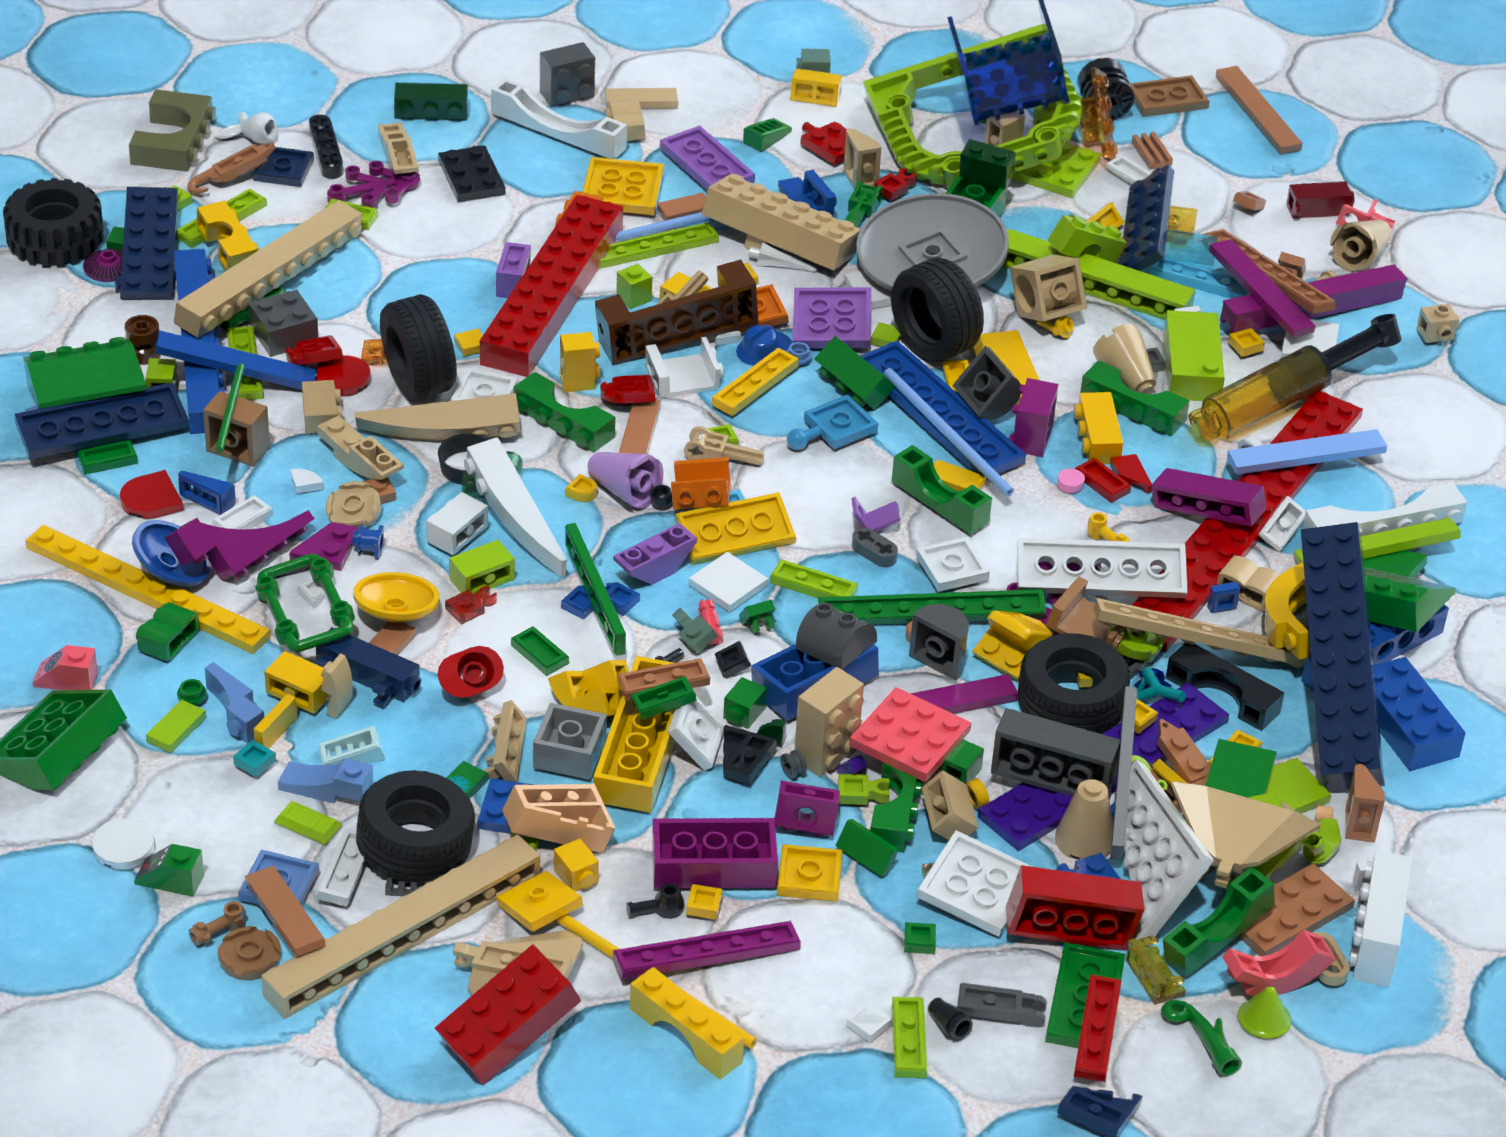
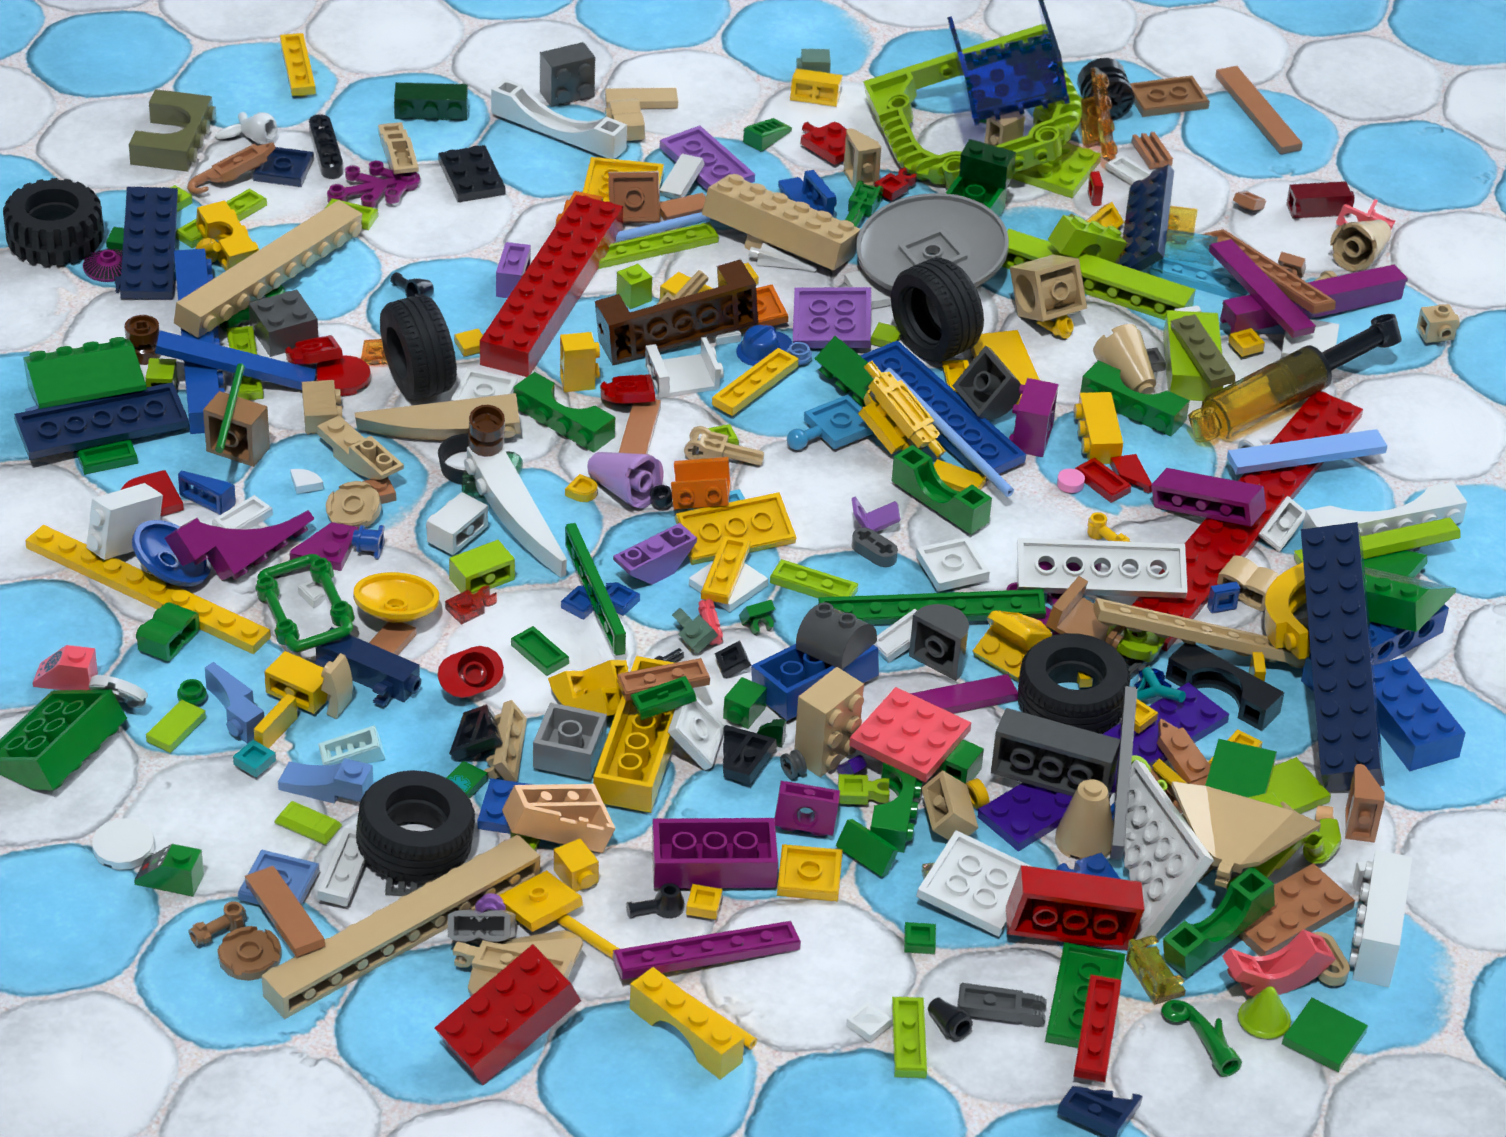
(117, 516): none -> white brick
(123, 690): none -> white tile
(211, 248): none -> yellow plate
(297, 64): none -> yellow plate
(413, 286): none -> black bar
(473, 925): none -> light grey brick
(476, 733): none -> black wing
(486, 430): none -> reddish brown wheel
(490, 901): none -> medium lavender plate
(637, 194): none -> nougat plate
(682, 176): none -> white tile
(725, 570): none -> yellow tile
(895, 638): none -> white tile
(897, 414): none -> yellow piece
(1095, 188): none -> red tile
(1203, 351): none -> olive plate
(1257, 665): none -> yellow tile
(1325, 1034): none -> green tile

